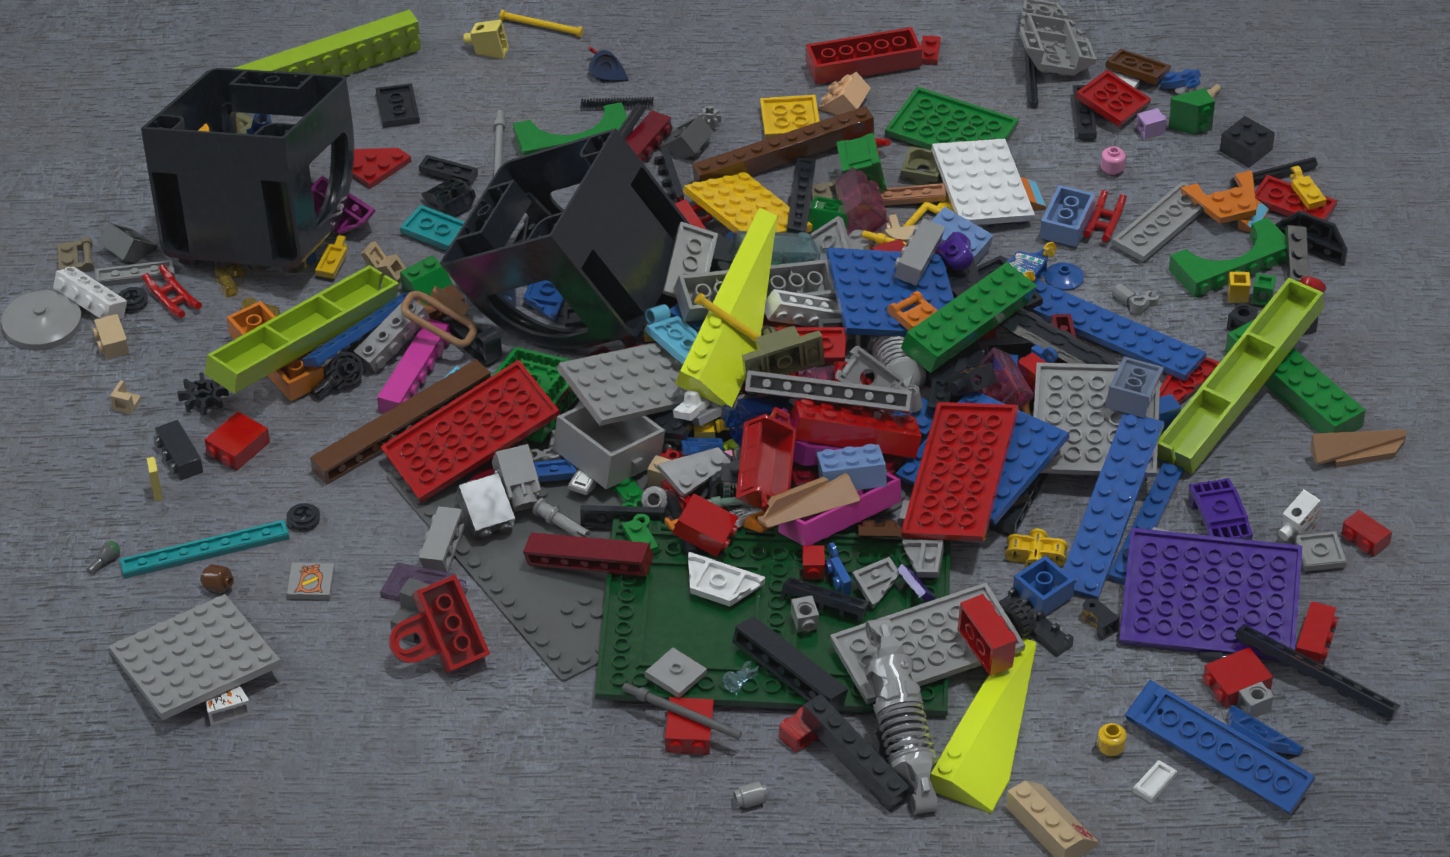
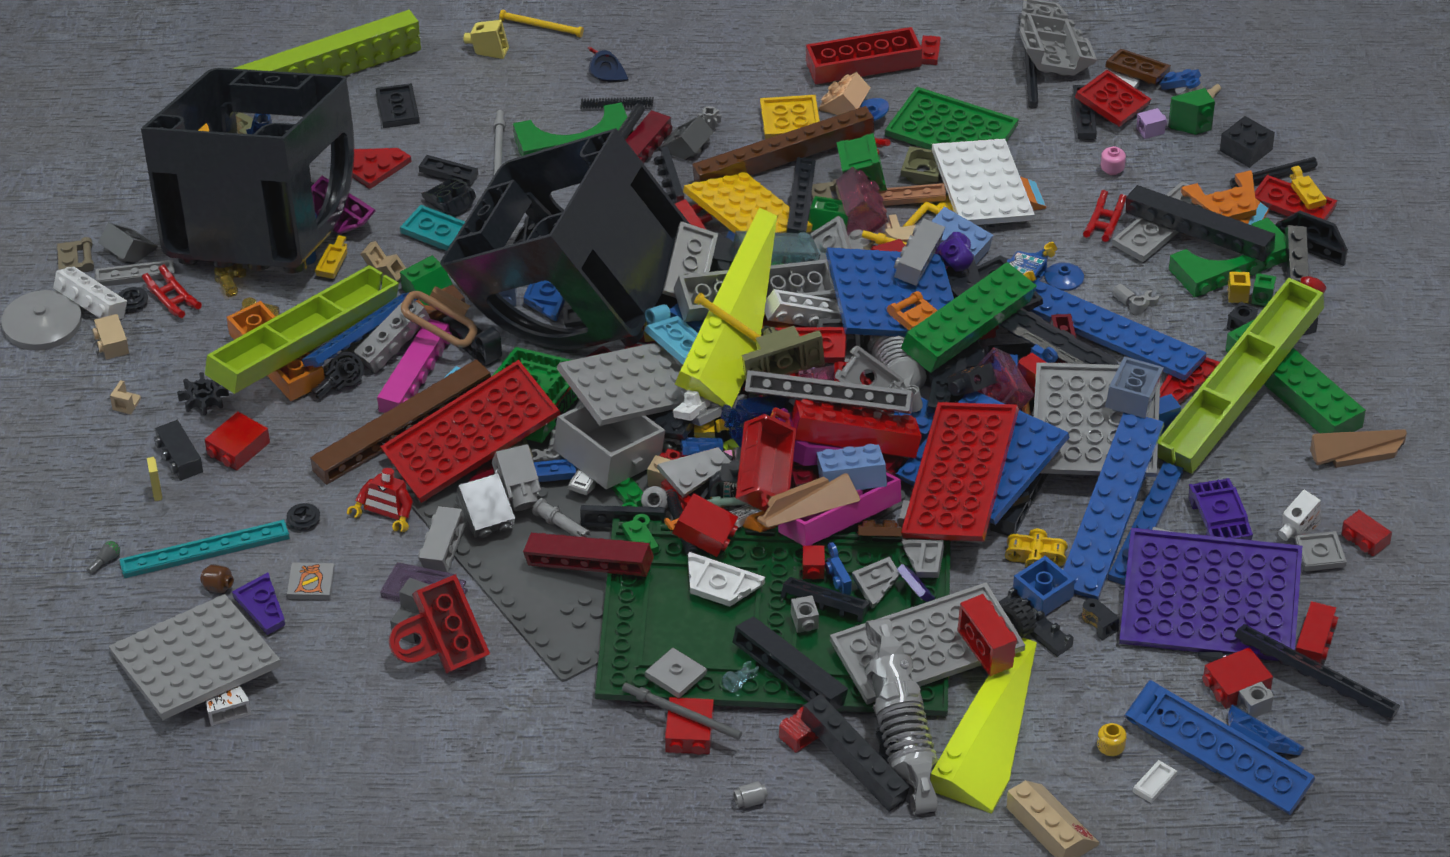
(261, 603): none -> dark purple wing
(386, 497): none -> red torso
(877, 106): none -> blue dish
(1067, 215): medium blue brick -> none
(1200, 223): none -> black brick

